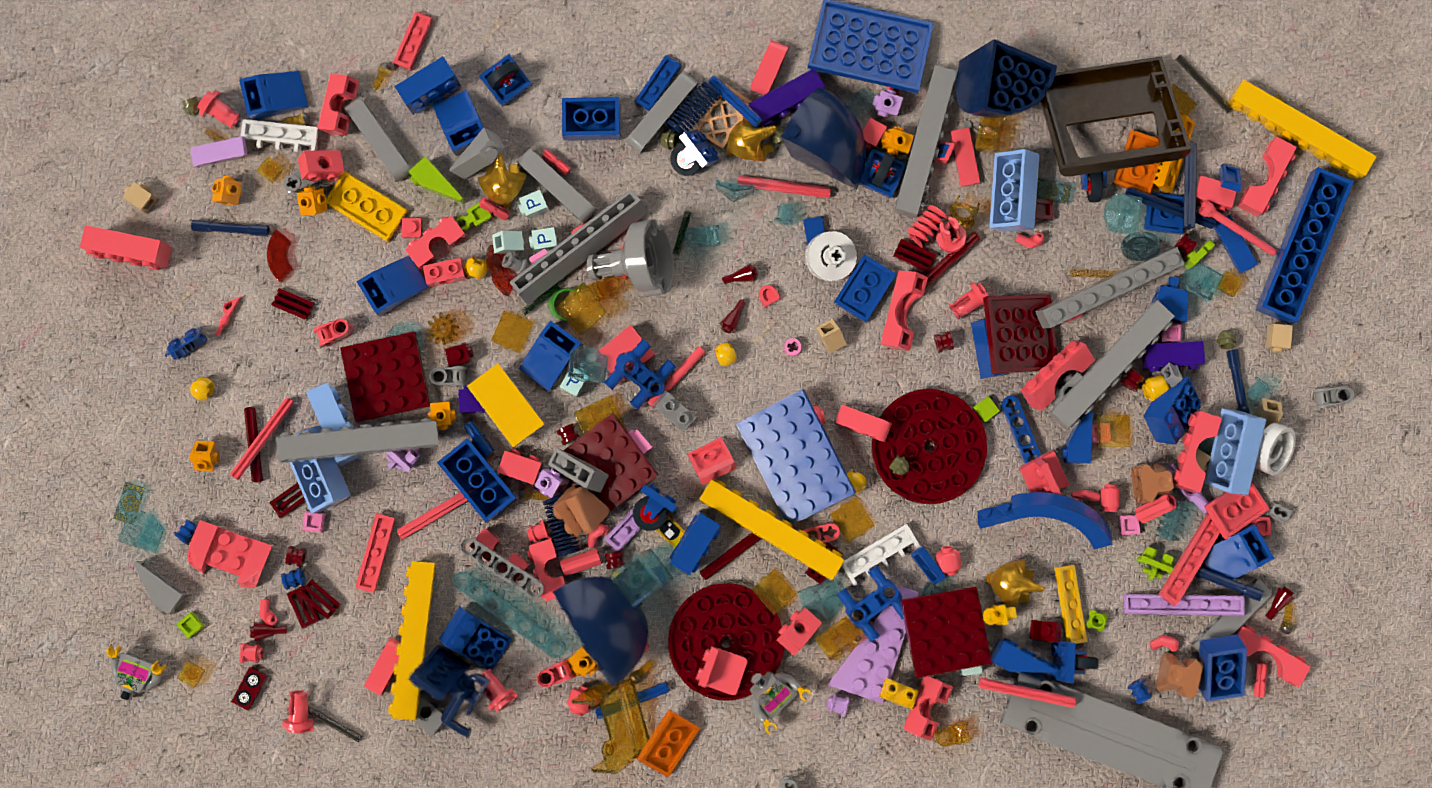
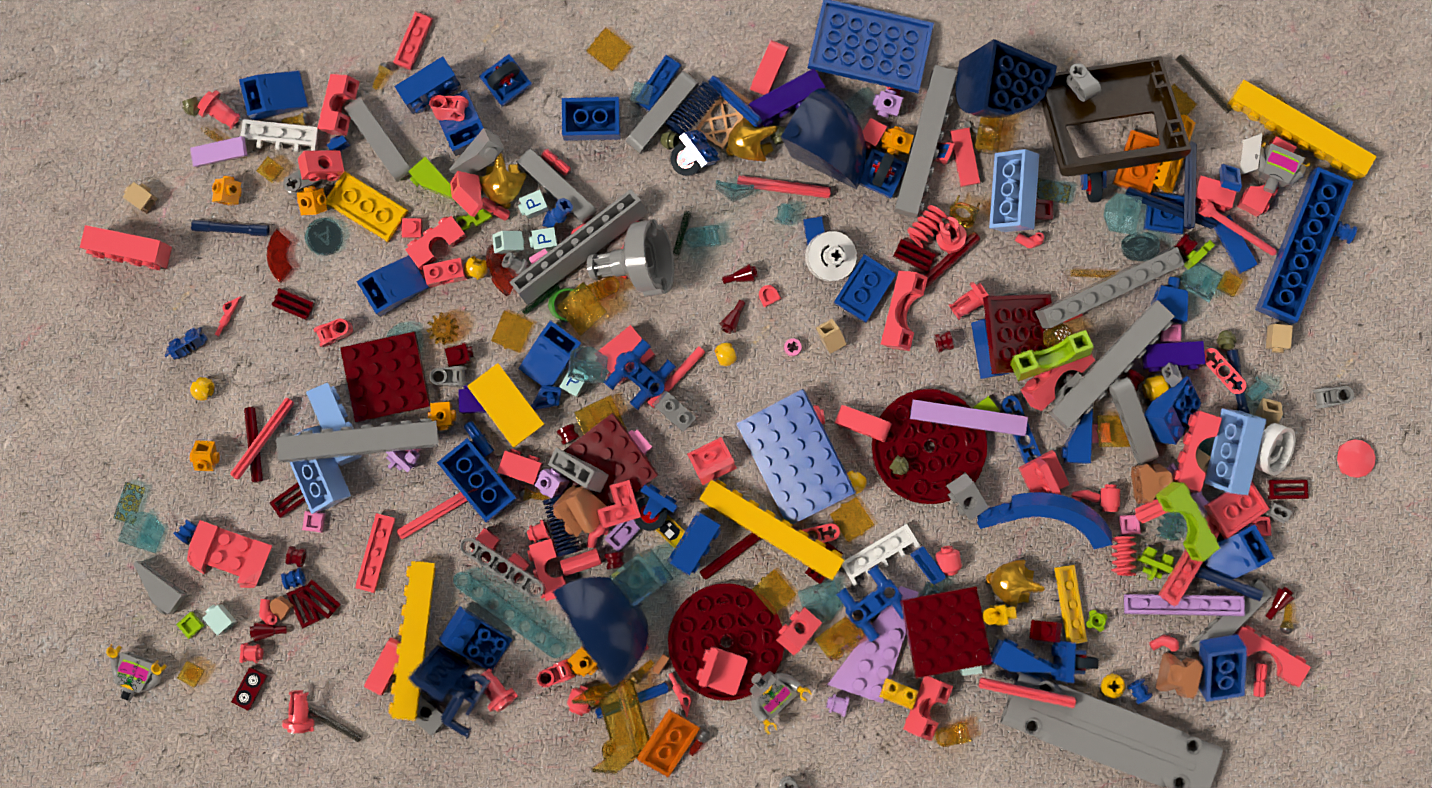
(219, 619): none -> light aqua brick
(280, 607): none -> nougat tile
(324, 236): none -> clear light blue tile
(338, 143): none -> blue plate
(448, 108): none -> coral piece
(467, 192): none -> coral slope
(547, 397): none -> blue piece
(557, 214): none -> blue connector
(608, 49): none -> clear yellow piece
(624, 508): none -> coral plate
(641, 93): none -> clear light blue tile
(660, 664): none -> nougat tile
(680, 695): none -> coral hand
(702, 737): none -> piece
(967, 497): none -> light grey brick
(968, 417): none -> lavender tile
(1037, 362): none -> lime arch
(1056, 334): none -> clear yellow head
(1082, 82): none -> light grey piece
(1108, 680): none -> yellow piece
(1124, 556): none -> coral piece
(1133, 421): none -> light grey beam
(1199, 540): none -> lime arch
(1230, 385): none -> coral beam
(1250, 147): none -> white sticker
(1271, 489): none -> dark red tile
(1279, 167): none -> light grey torso
(1345, 232): none -> blue bush
(1356, 458): none -> coral dish

